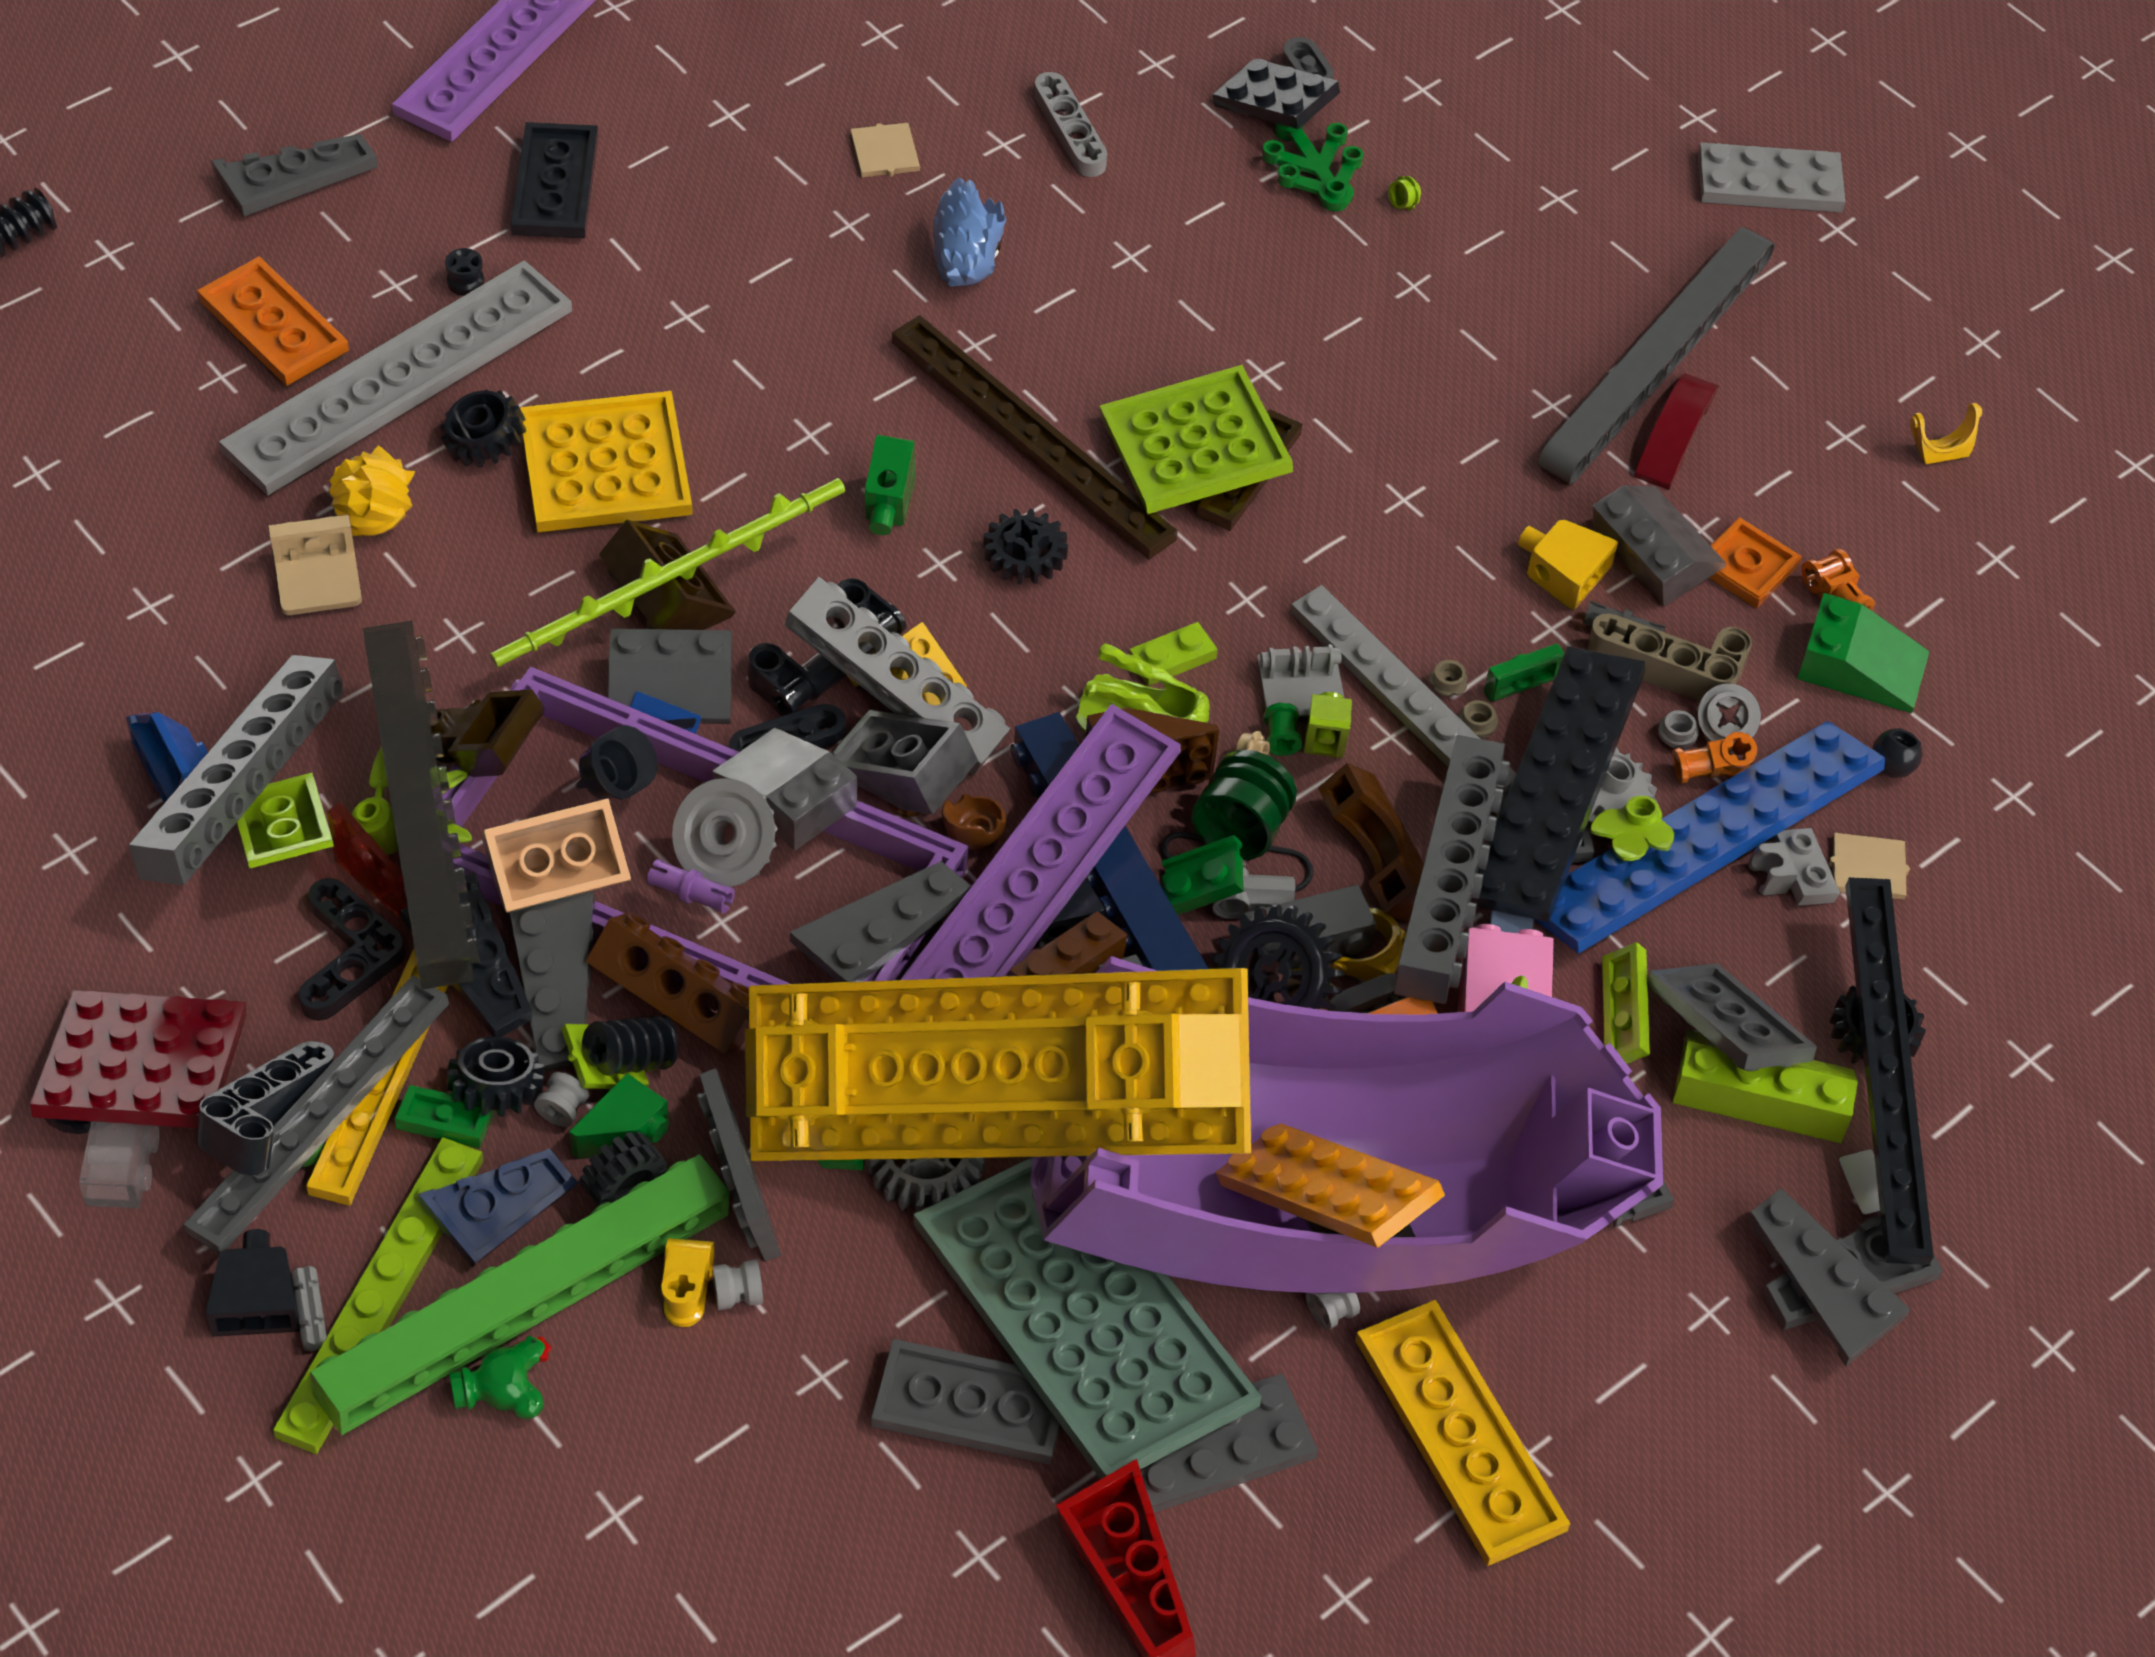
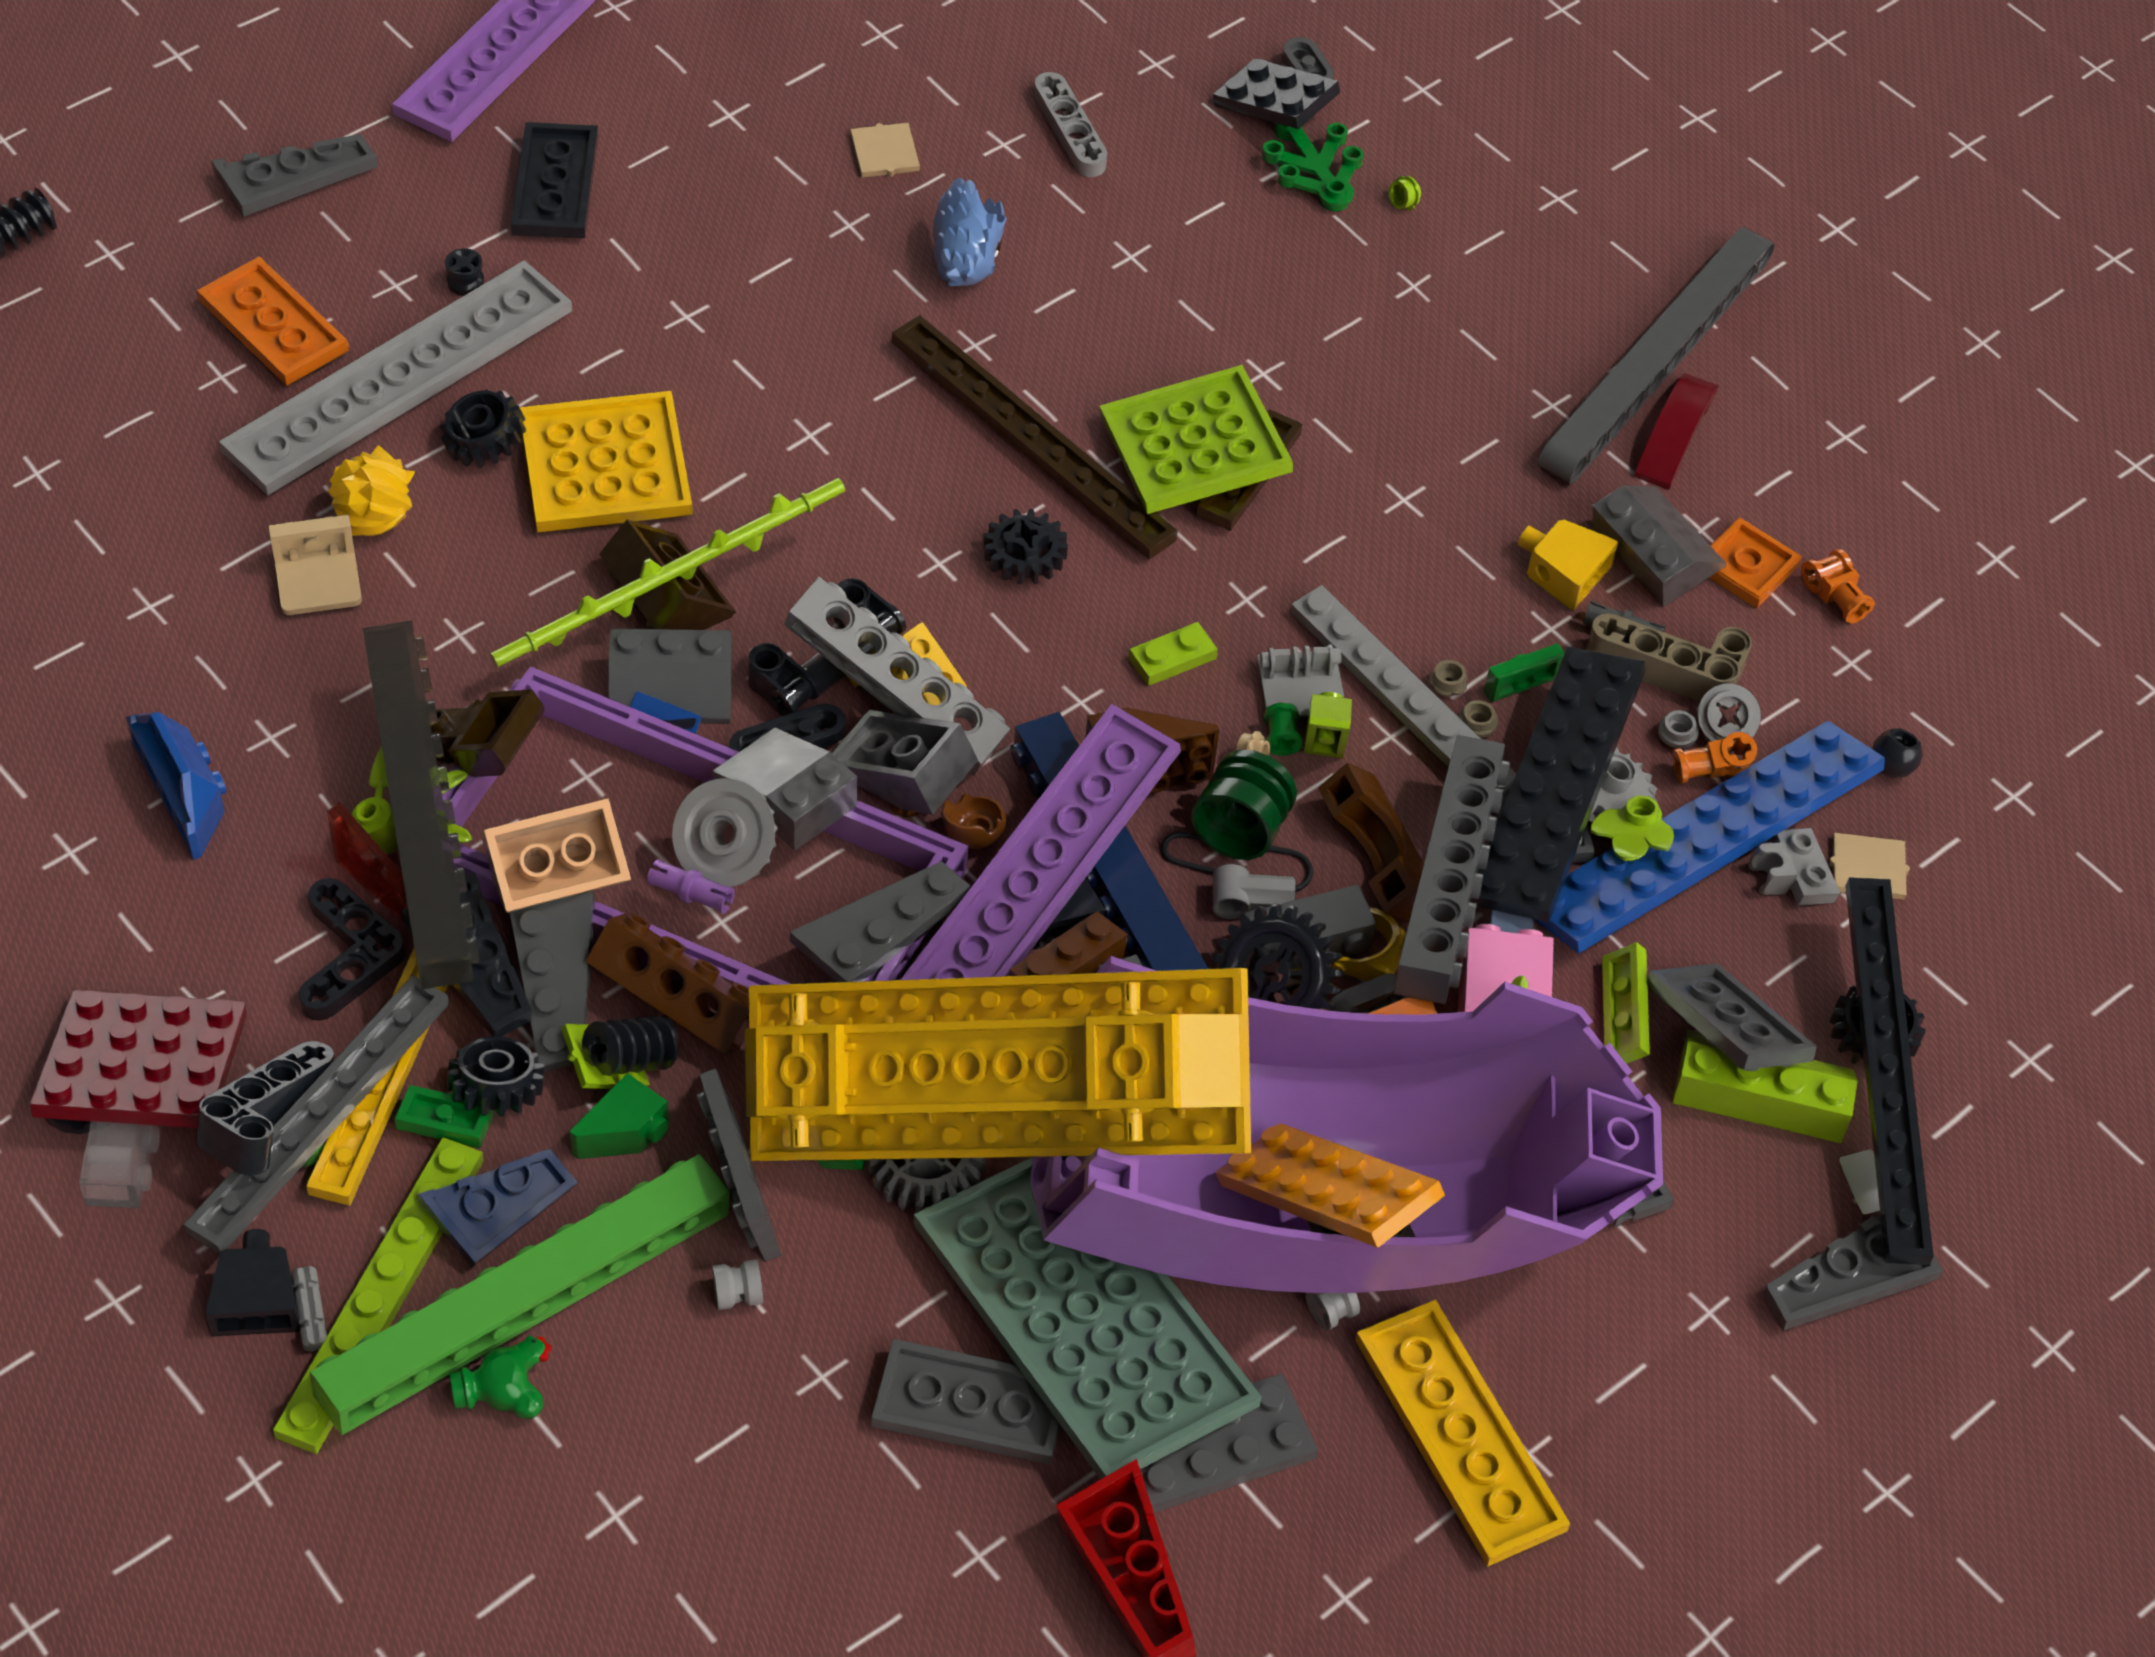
(236, 770): dark grey brick -> none
(284, 822): lime slope -> none
(561, 1099): light grey wheel -> none
(618, 764): black piece -> none
(622, 1168): black tyre -> none
(686, 1280): yellow piece -> none
(885, 492): green torso -> none
(1174, 700): lime hair -> none
(1204, 875): green plate -> none
(1771, 177): light grey plate -> none
(1838, 1288): dark grey wing -> none
(1862, 655): green slope -> none
(1953, 446): yellow helmet -> none

